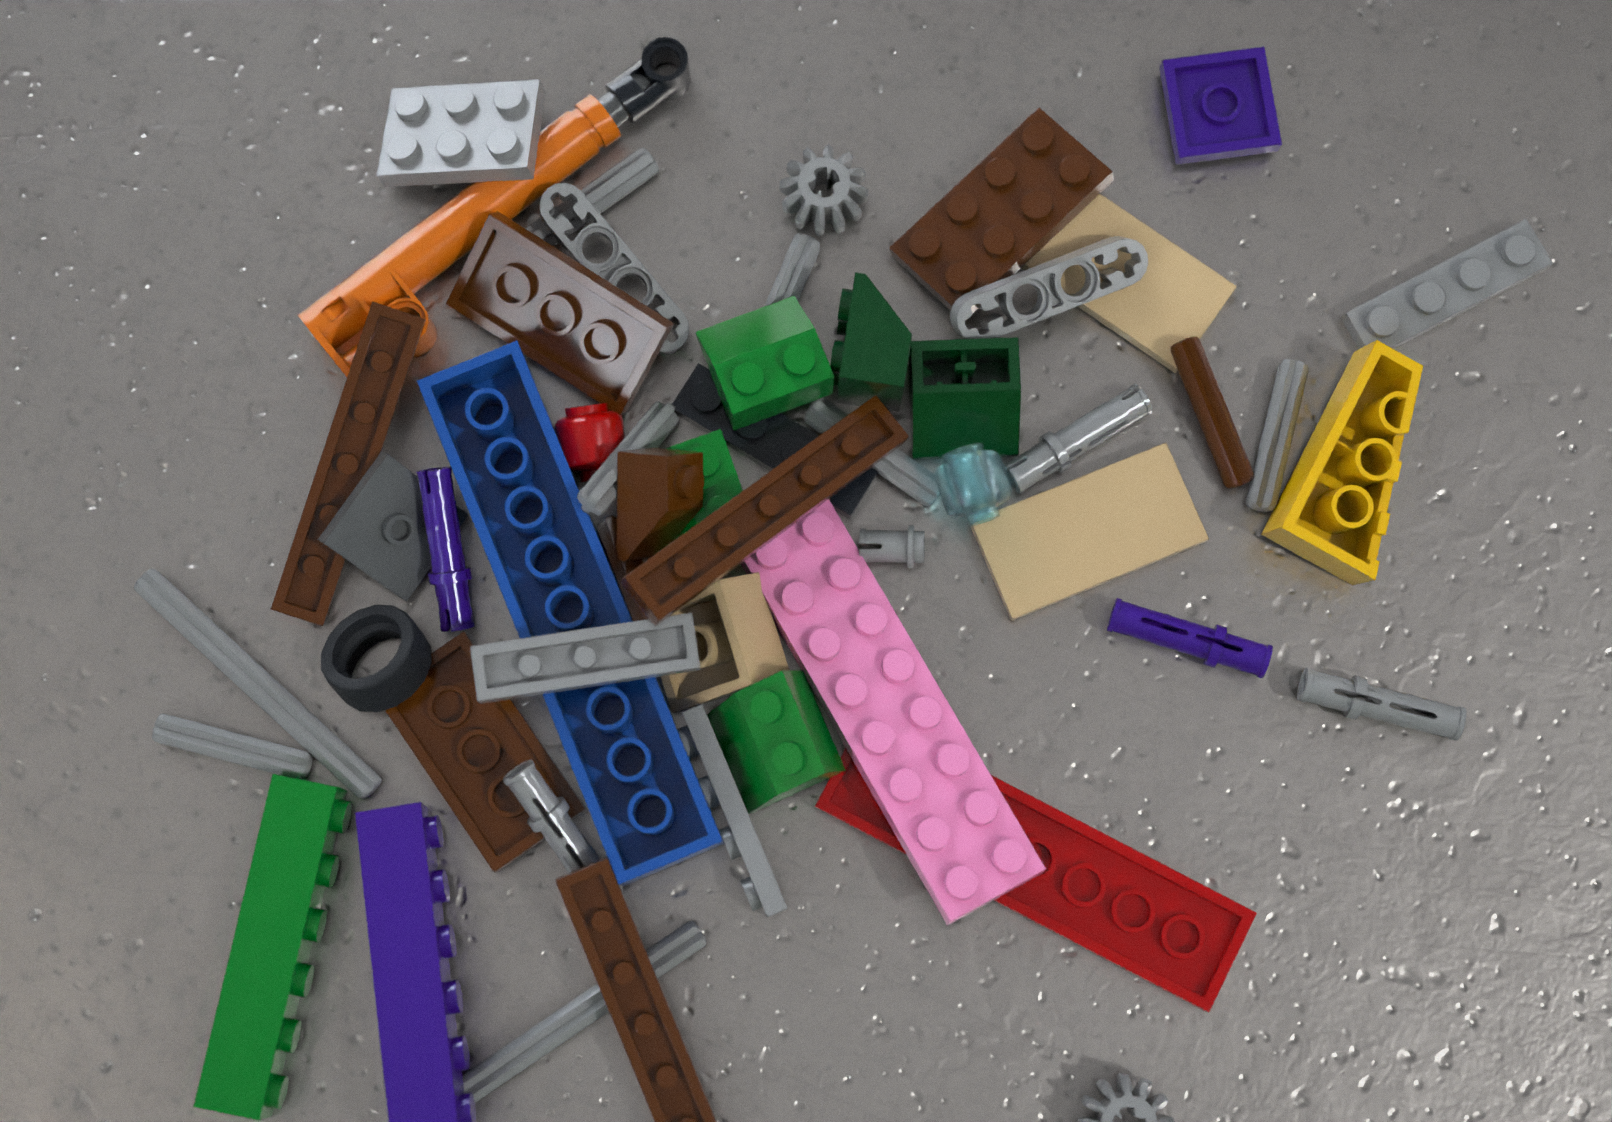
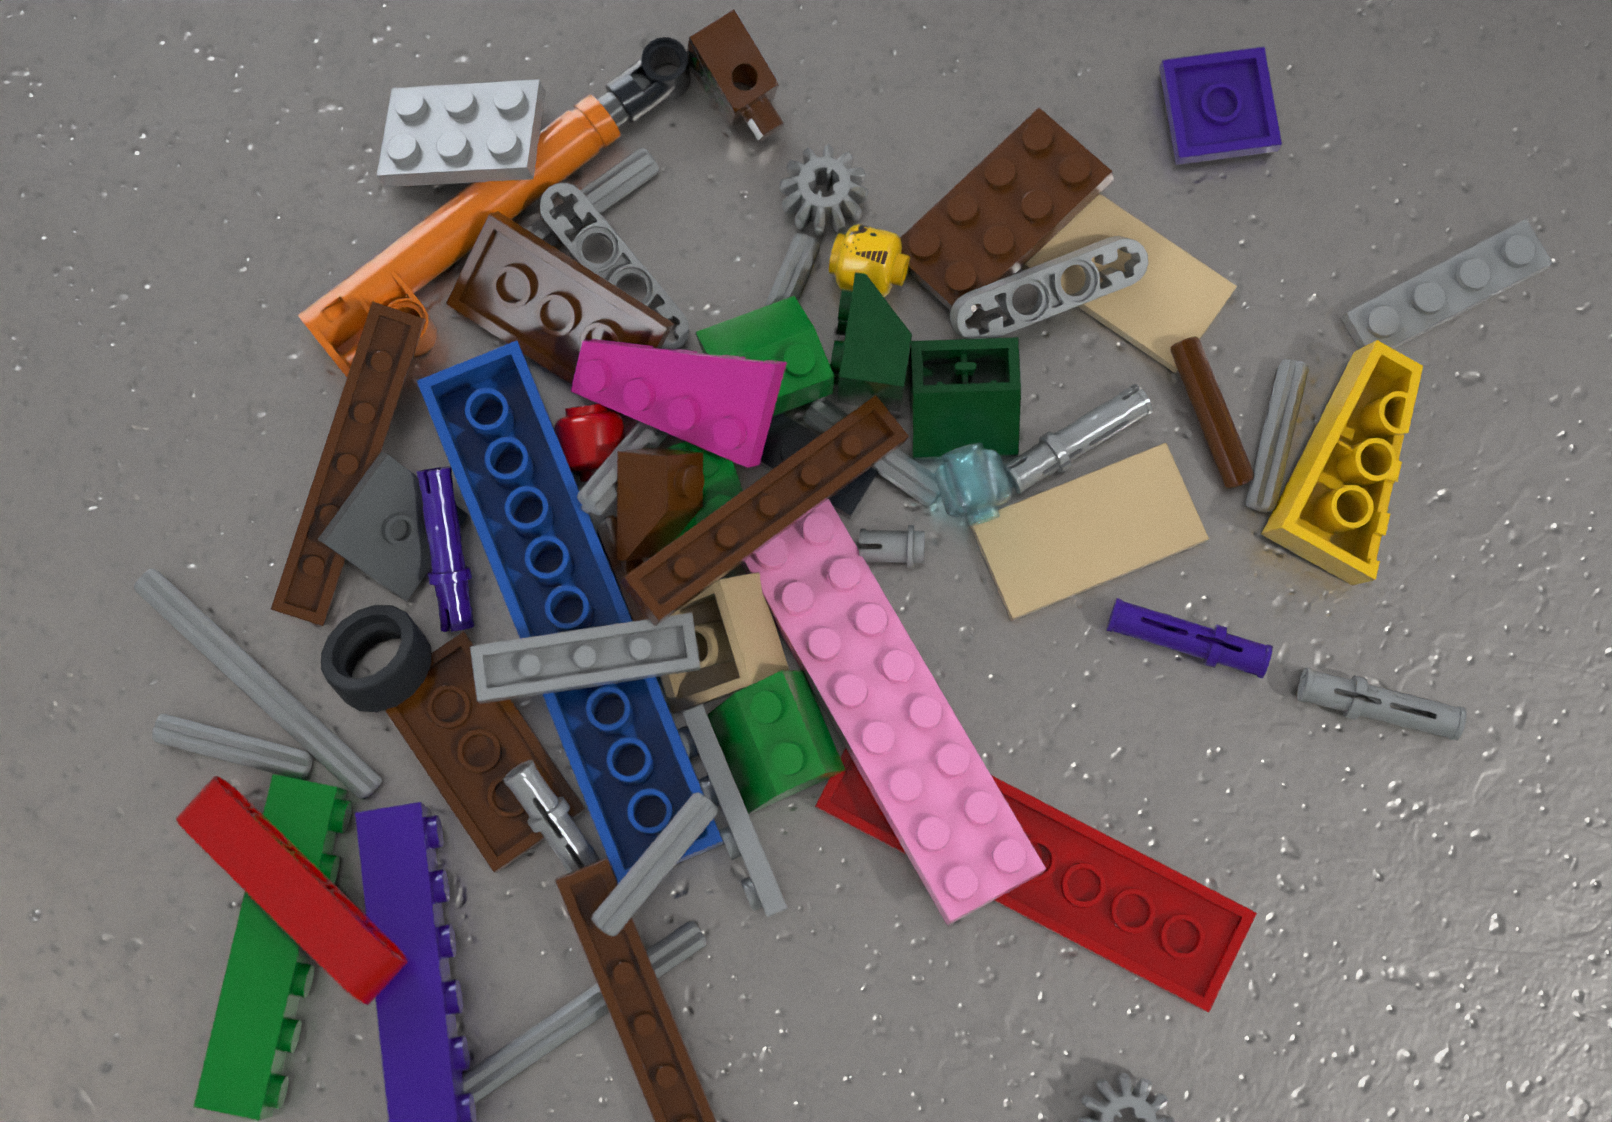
(292, 890): none -> red beam
(654, 864): none -> light grey axle
(695, 396): none -> dark pink wing
(728, 56): none -> reddish brown torso
(871, 253): none -> yellow head

